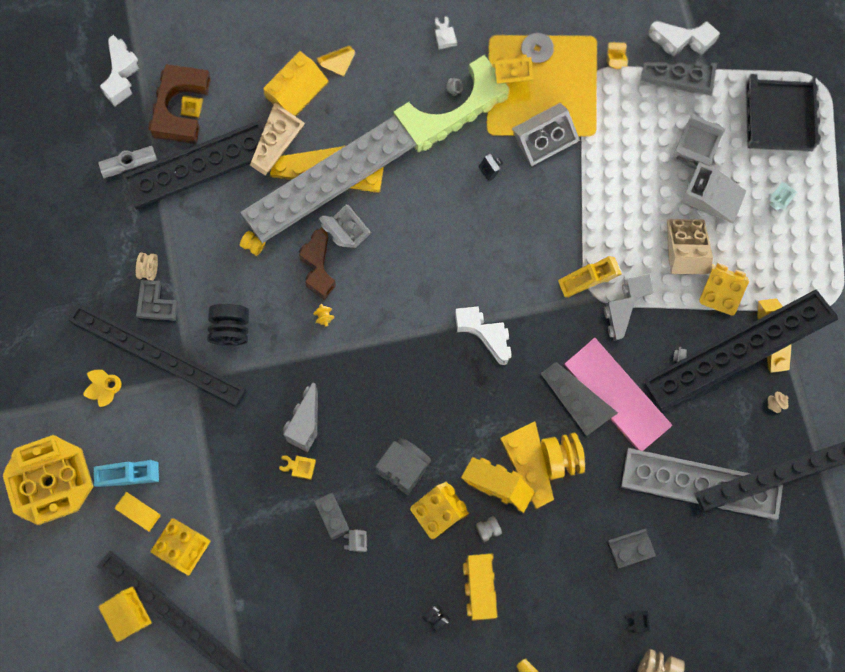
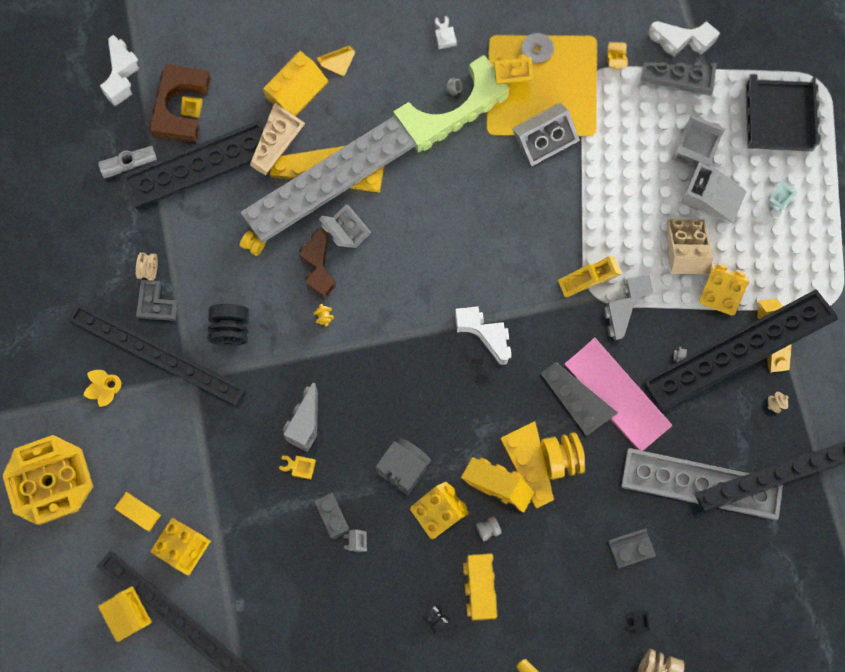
(126, 473): medium azure slope -> none
(490, 167): black tile -> none

